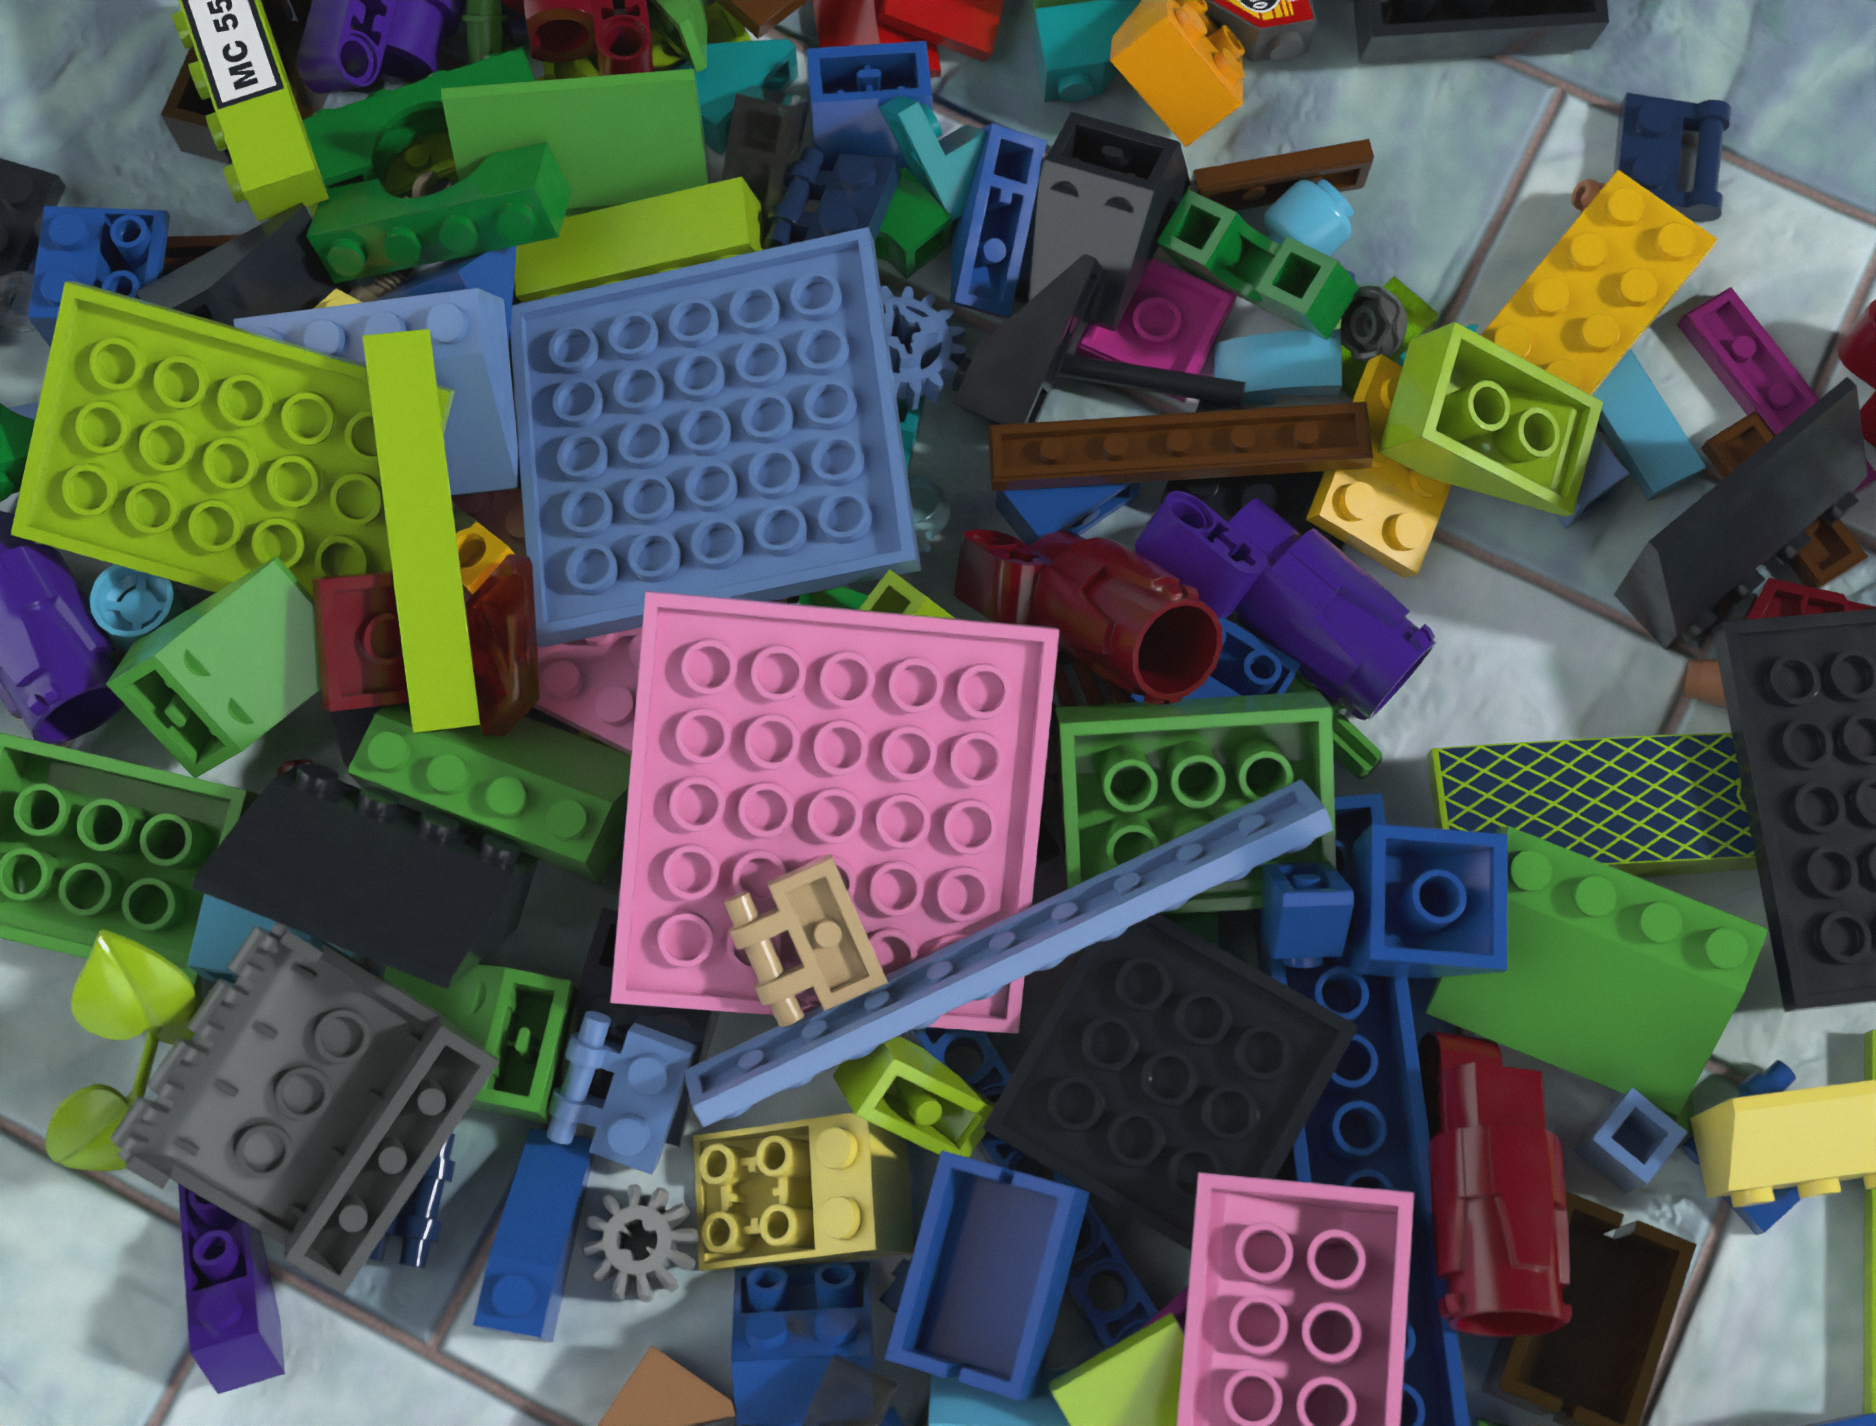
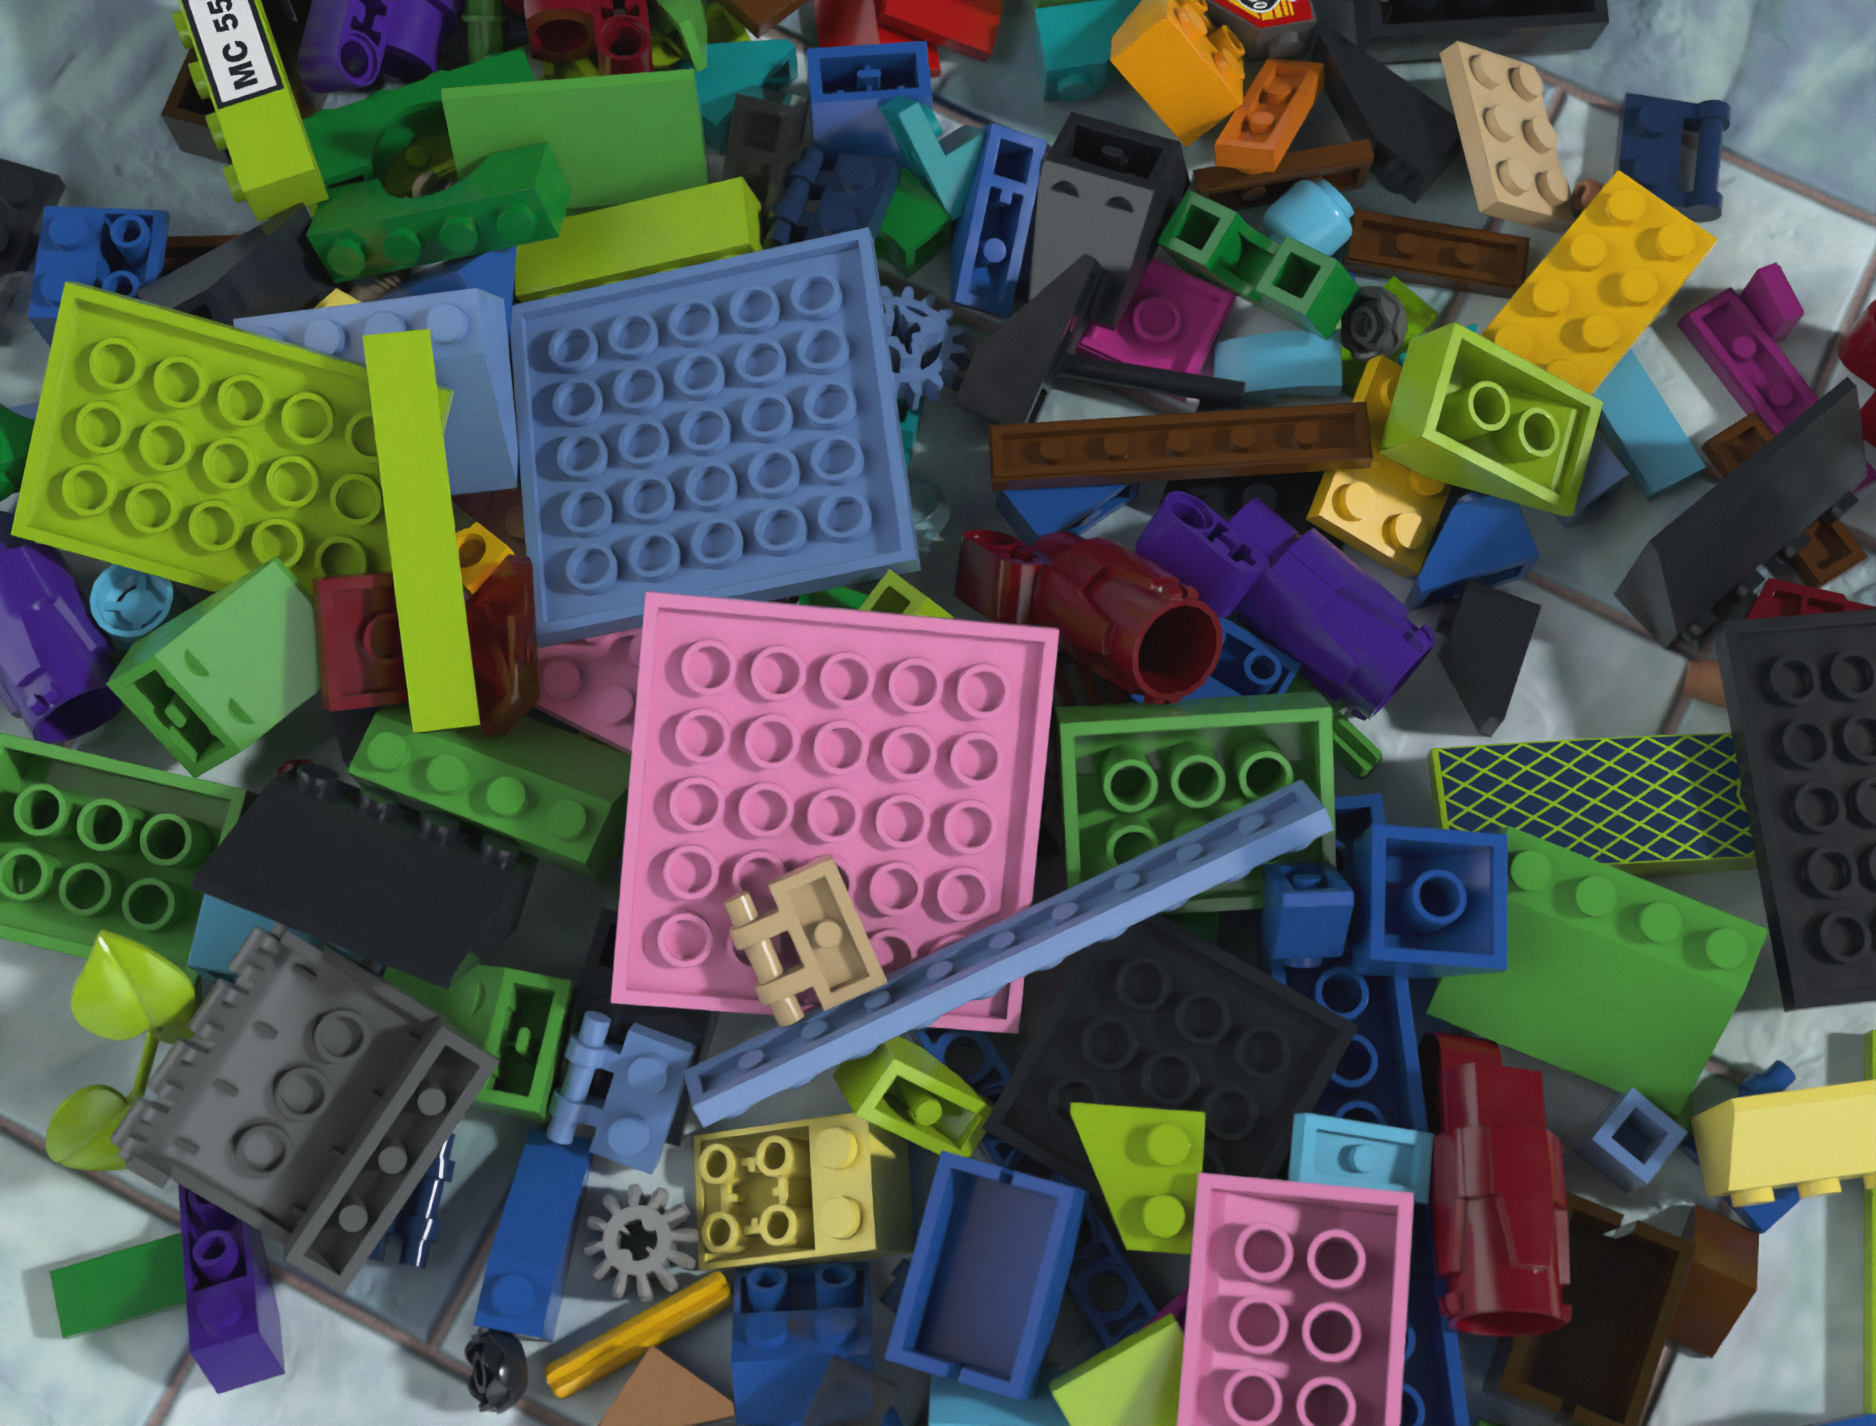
(120, 1287): none -> green tile
(498, 1369): none -> black plate
(636, 1335): none -> yellow axle
(1146, 1170): none -> lime wing
(1269, 115): none -> orange plate
(1360, 1155): none -> medium azure plate
(1406, 129): none -> black slope
(1436, 254): none -> reddish brown tile
(1480, 543): none -> blue slope
(1485, 649): none -> black slope
(1507, 138): none -> tan plate
(1717, 1283): none -> reddish brown slope
(1772, 301): none -> magenta tile

